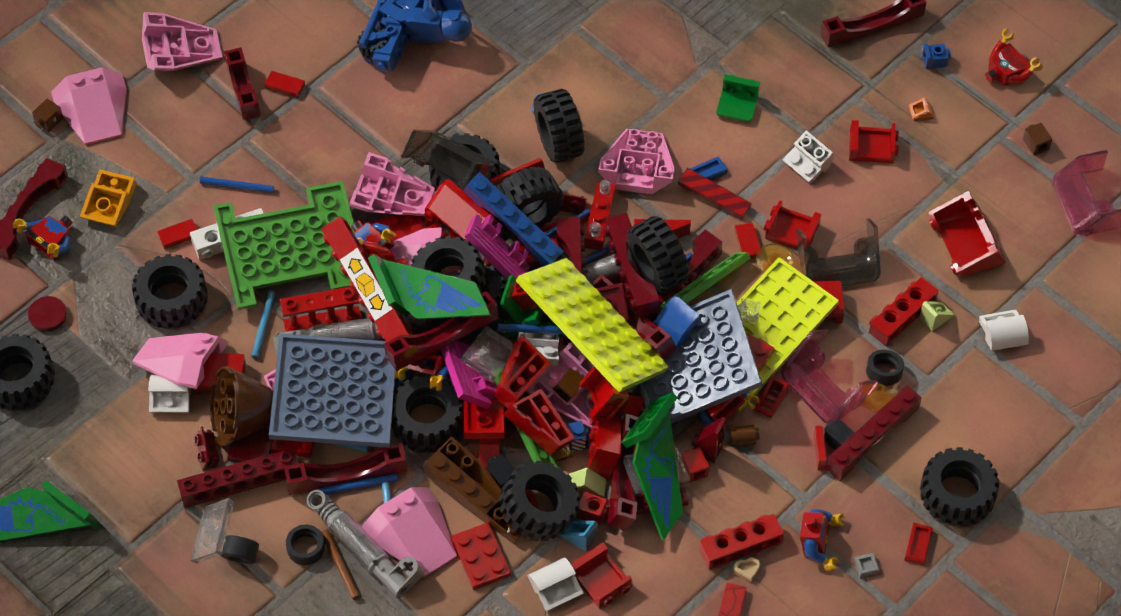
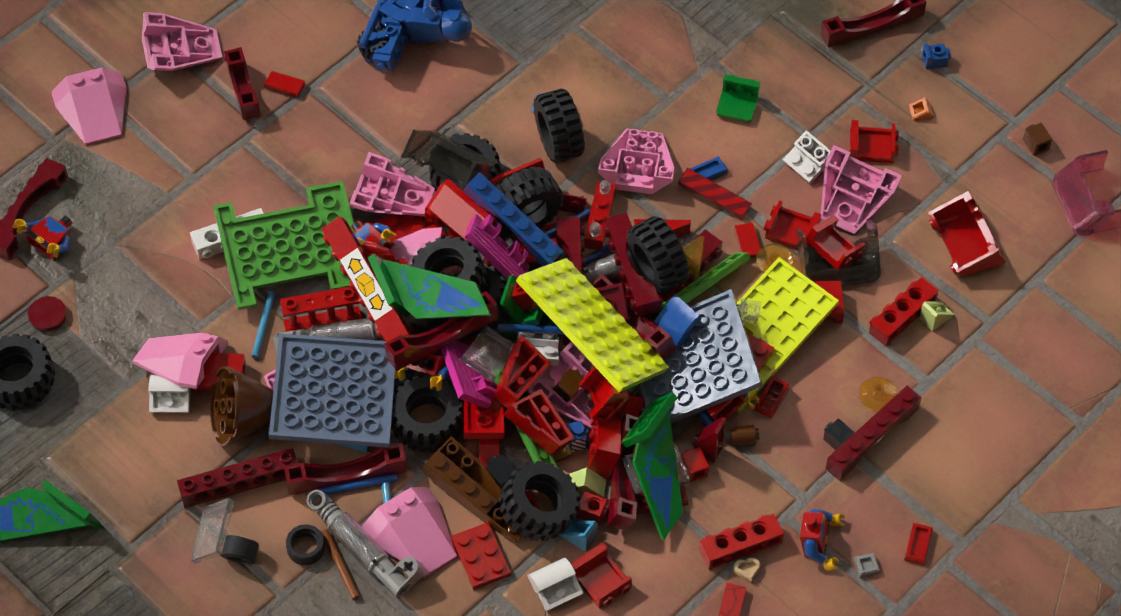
(47, 115): reddish brown brick -> none
(108, 198): light orange slope -> none
(165, 271): black tyre -> none
(176, 234): red tile -> none
(204, 441): dark red hinge -> none
(237, 184): blue bar -> none
(251, 447): dark red tile -> none
(301, 448): red tile -> none
(694, 255): none -> clear yellow slope
(816, 387): clear pink windscreen -> none
(820, 449): red tile -> none
(833, 244): none -> red panel
(854, 189): none -> bright pink wedge
(888, 357): black tyre -> none
(961, 464): black tyre -> none
(1004, 329): white brick -> none
(1008, 64): torso -> none

